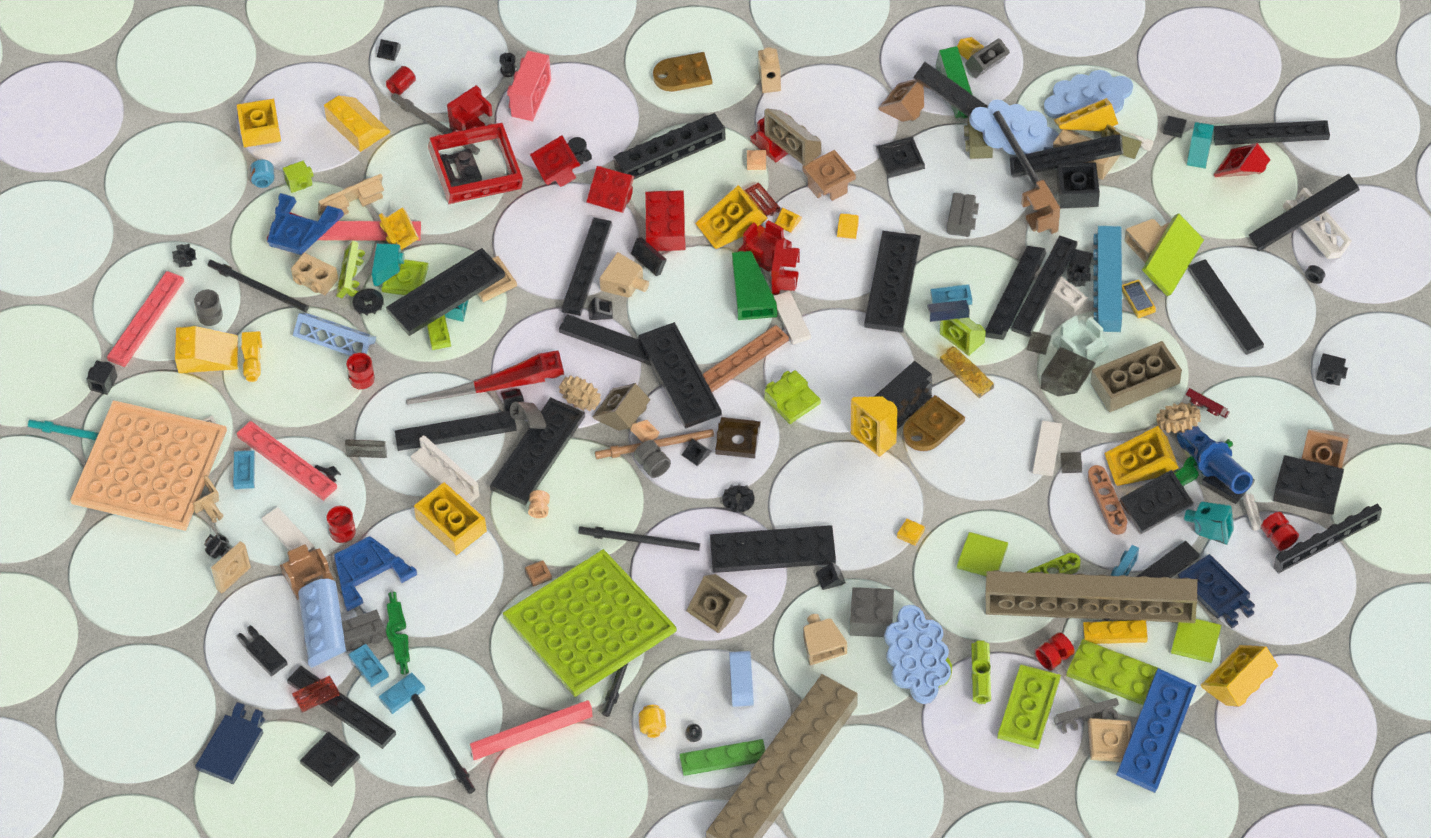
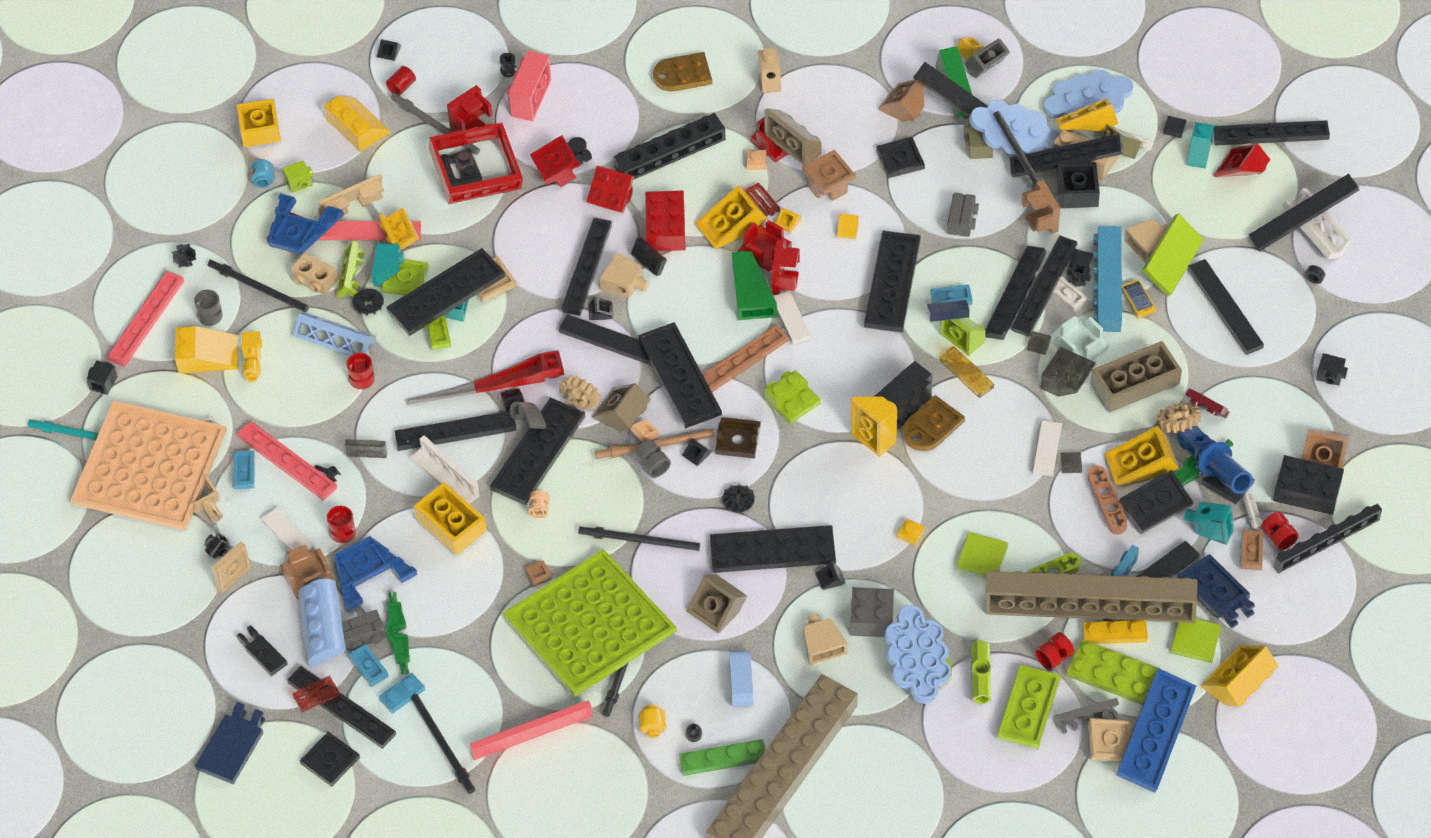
(1252, 550): none -> medium nougat plate

